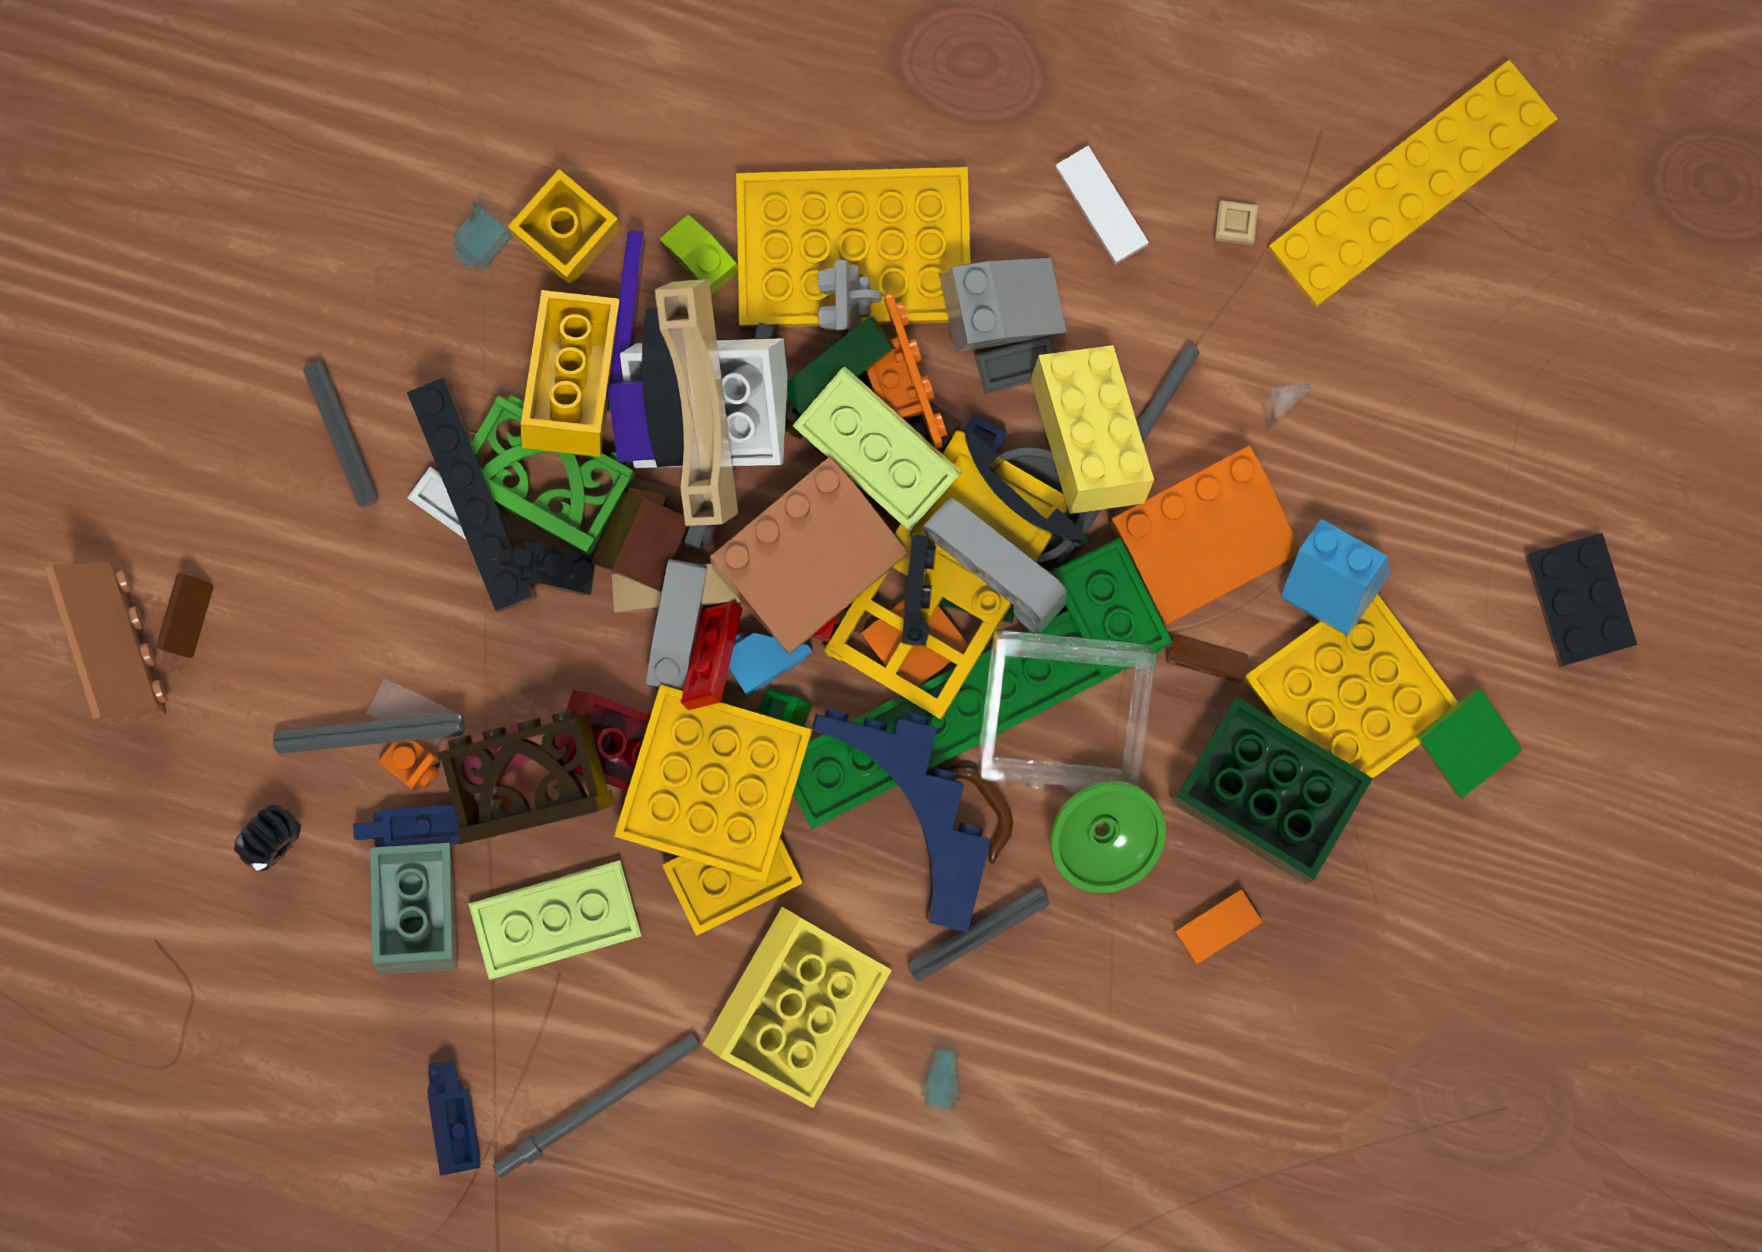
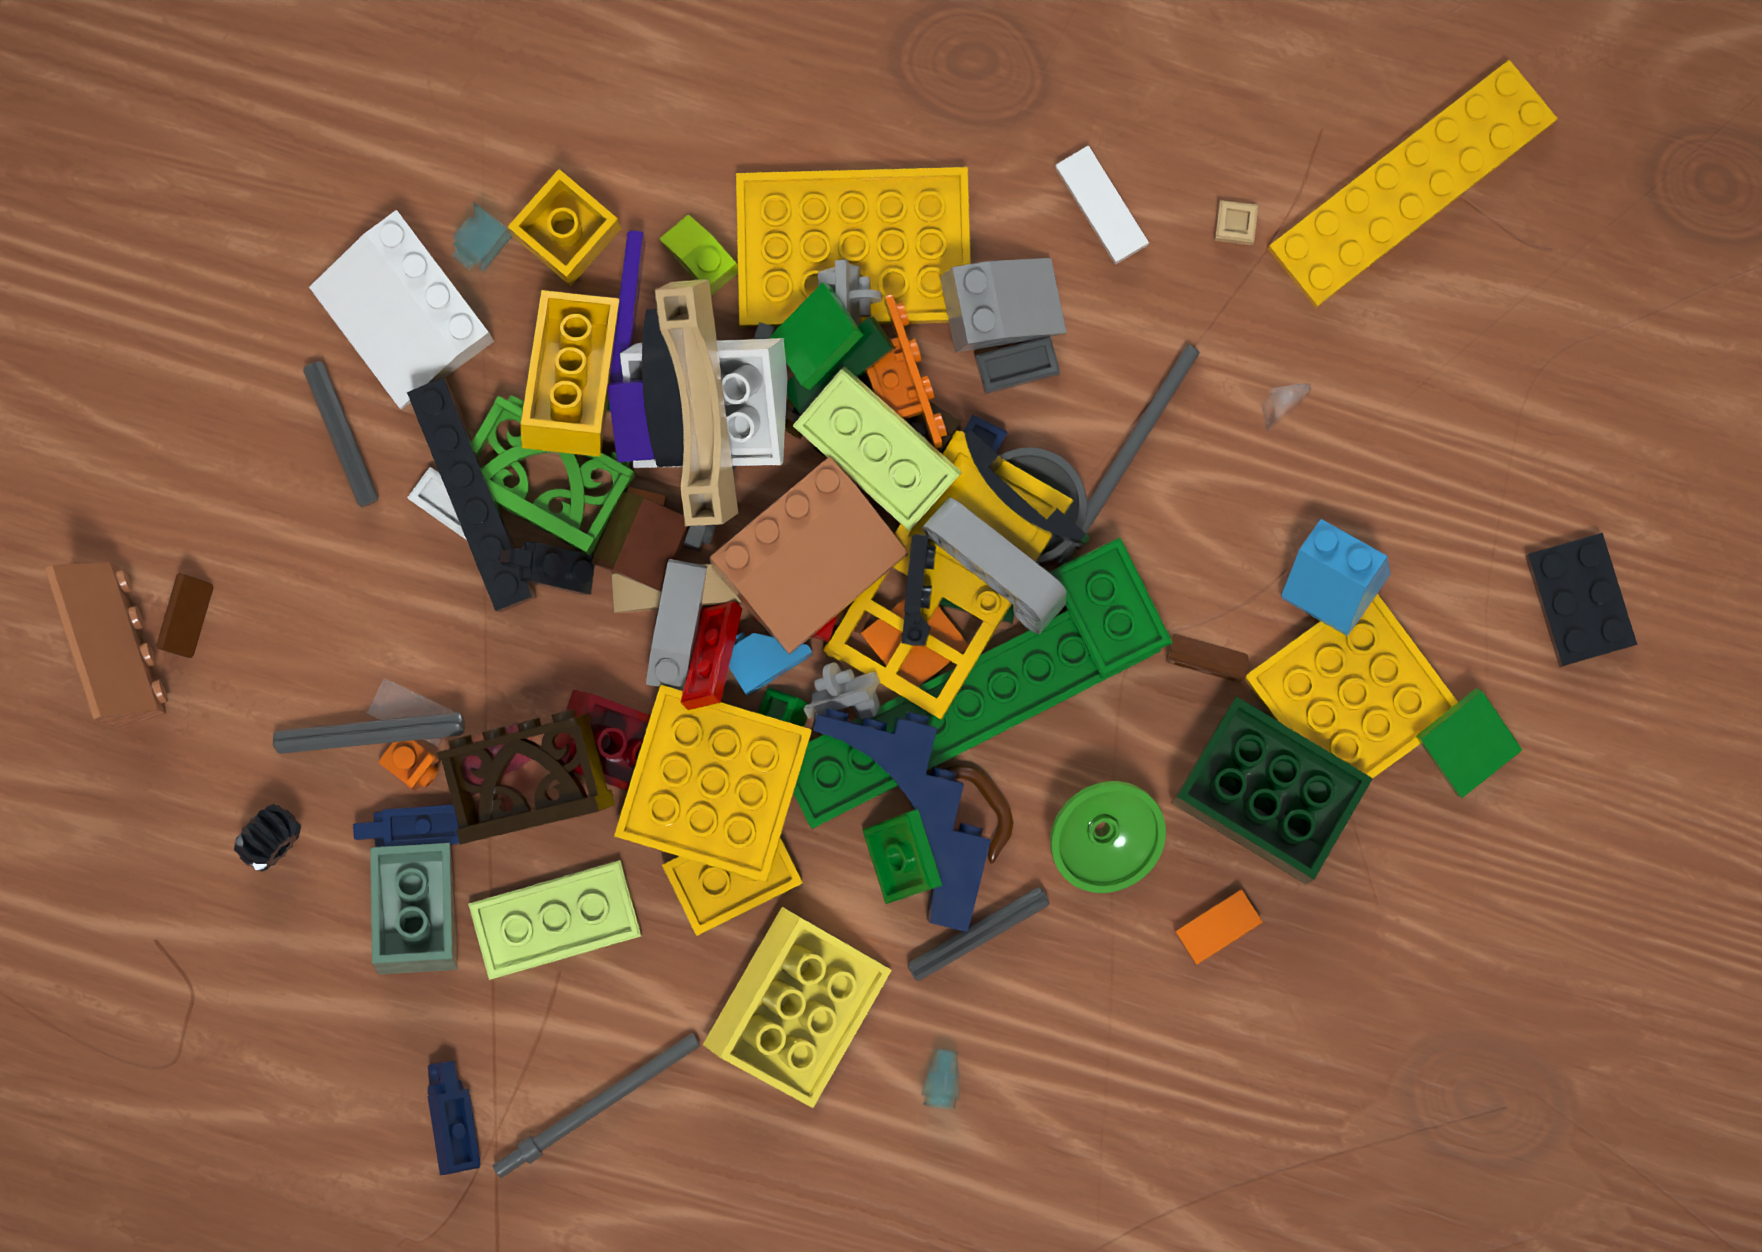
(400, 309): none -> white slope
(817, 335): none -> green tile
(840, 690): none -> light grey hips
(902, 857): none -> green tile
(1081, 650): clear window -> none
(1091, 429): light yellow brick -> none
(1206, 535): orange slope -> none

